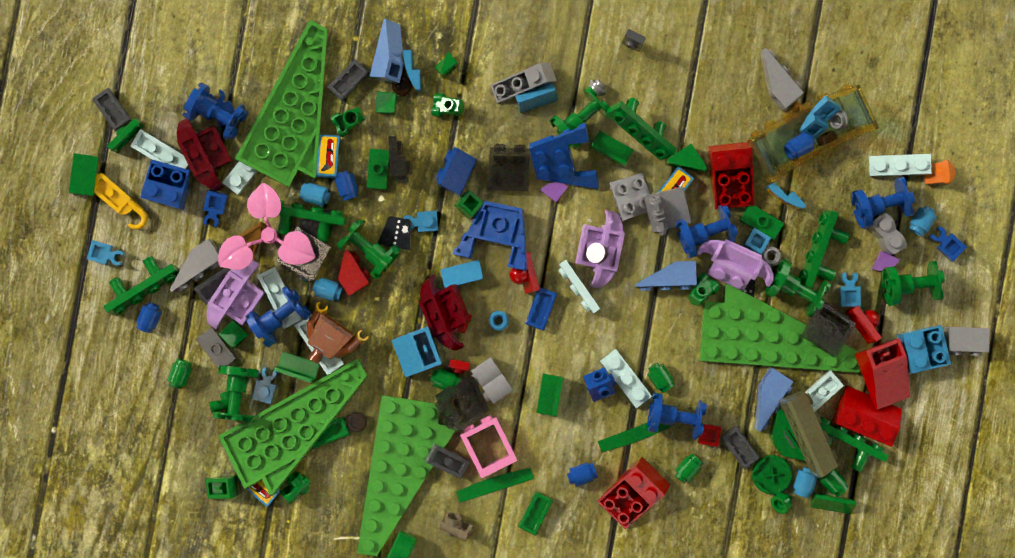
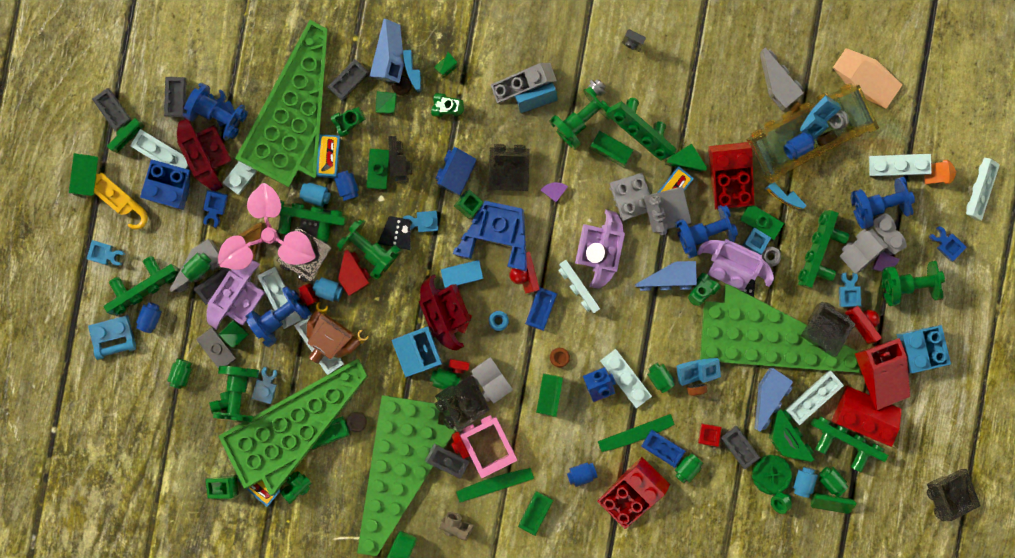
(109, 331): none -> dark azure plate
(175, 96): none -> dark grey plate
(196, 266): none -> green brick
(297, 367): green panel -> none
(307, 294): none -> red plate
(459, 446): none -> red plate
(554, 159): blue wing -> none
(559, 357): none -> dark orange tile
(663, 448): none -> blue plate
(668, 415): blue piece -> none
(697, 389): none -> dark orange tile
(698, 370): none -> dark azure slope
(791, 285): green piece -> none
(808, 433): olive slope -> none
(863, 250): none -> light grey brick
(874, 79): none -> light nougat piece
(922, 221): dark azure brick -> none
(953, 495): none -> clear smoke plate
(967, 339): light grey brick -> none
(982, 189): none -> light aqua plate

